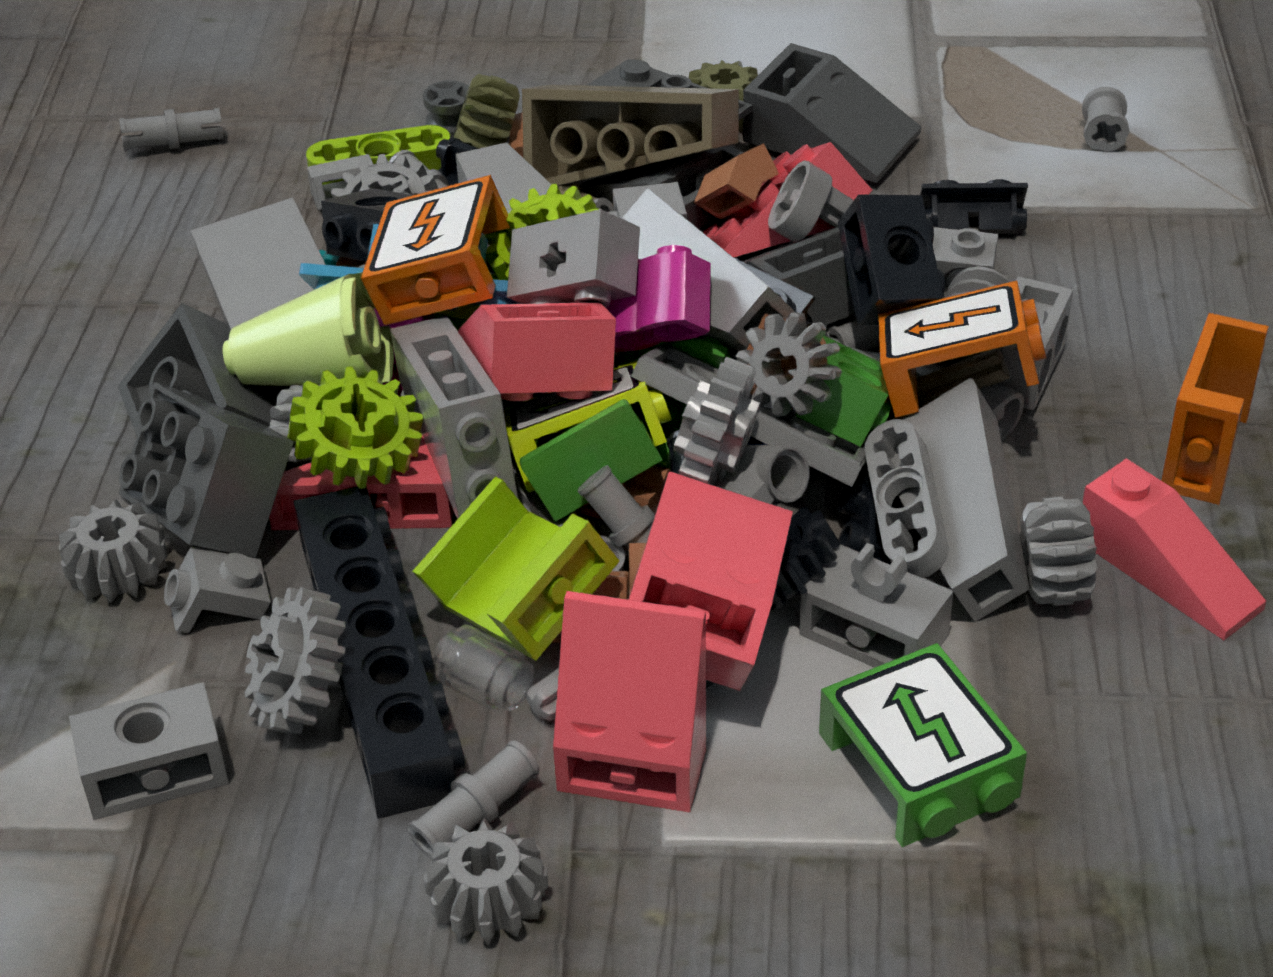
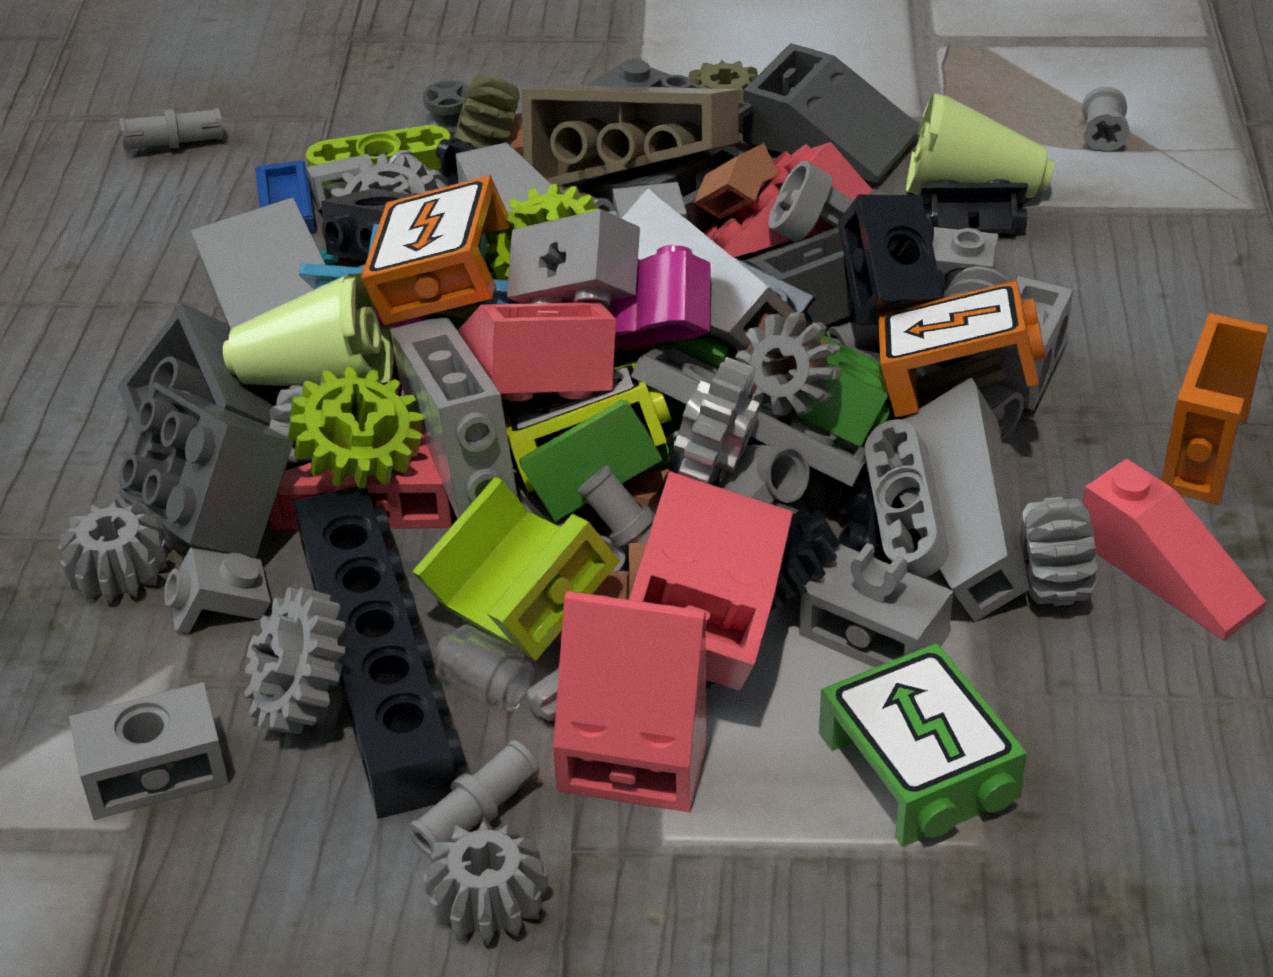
(283, 182): none -> blue tile
(973, 149): none -> yellowish green cone

